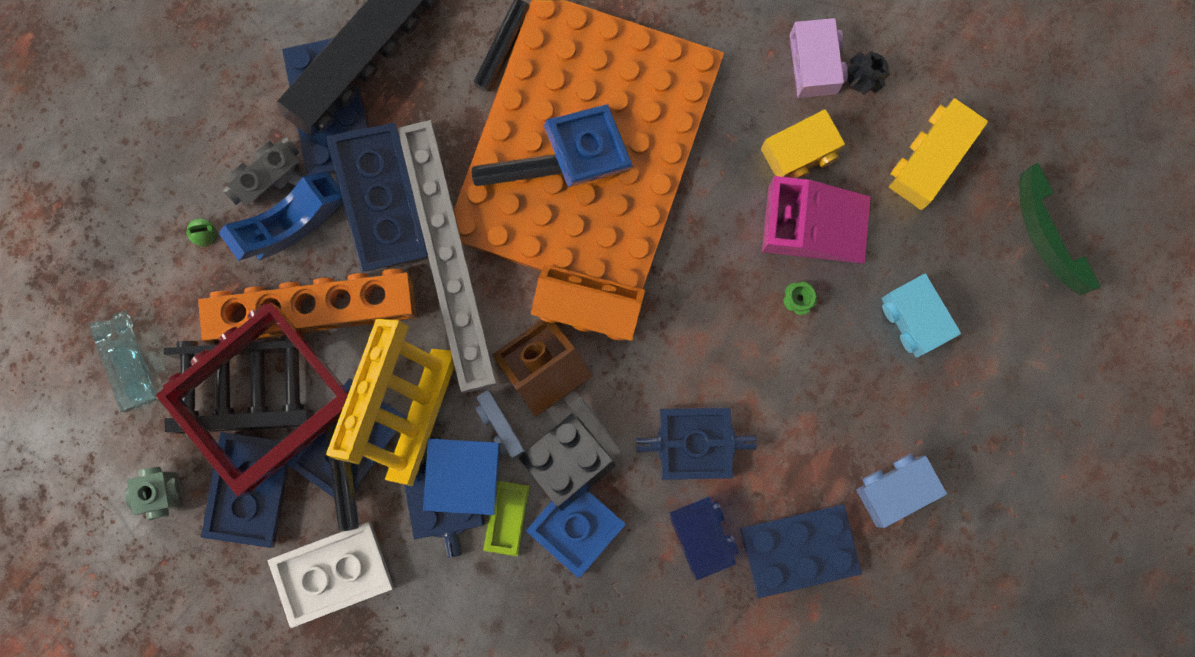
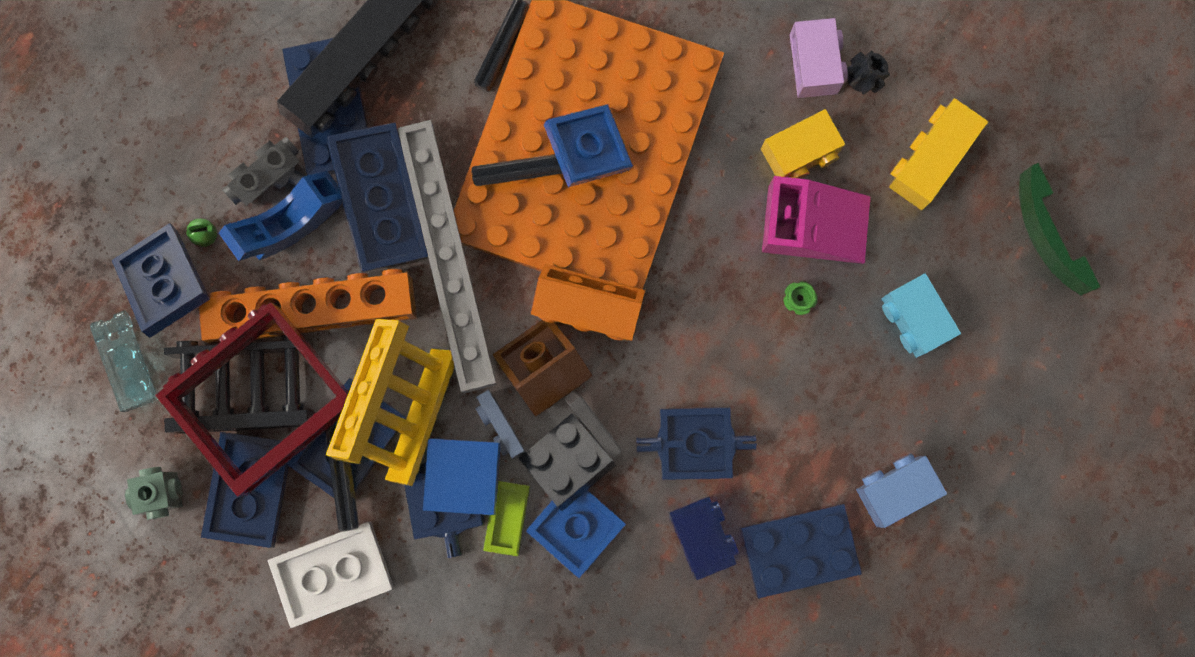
(160, 280): none -> dark blue plate

